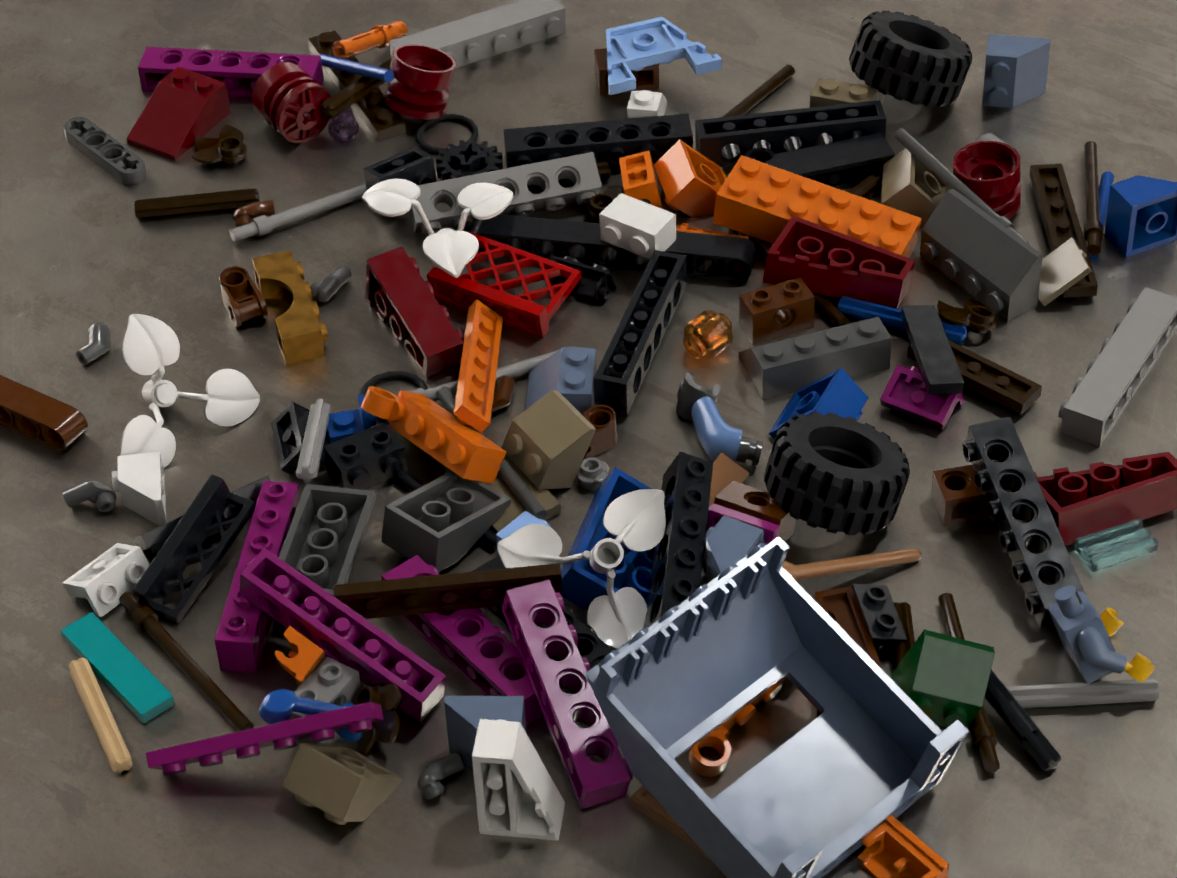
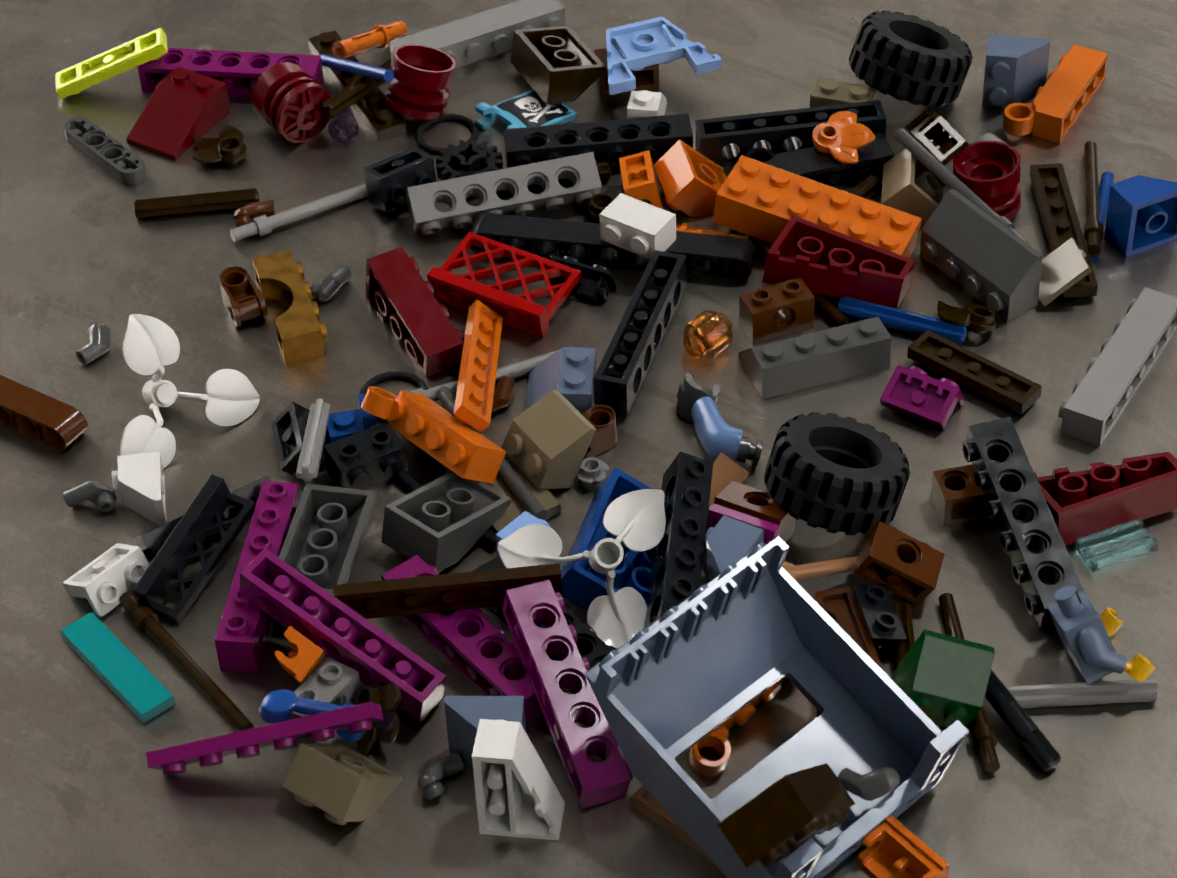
(100, 715): tan axle -> none
(111, 63): none -> neon yellow plate
(446, 248): white plant -> none
(524, 111): none -> flag
(555, 62): none -> dark brown slope
(762, 91): dark brown bar -> none
(787, 815): none -> dark brown brick
(830, 394): blue slope -> none
(842, 137): none -> orange plate
(870, 785): none -> dark grey arm
(899, 562): none -> reddish brown brick
(932, 349): black tile -> none
(937, 136): none -> dark brown slope
(1061, 98): none -> orange hinge

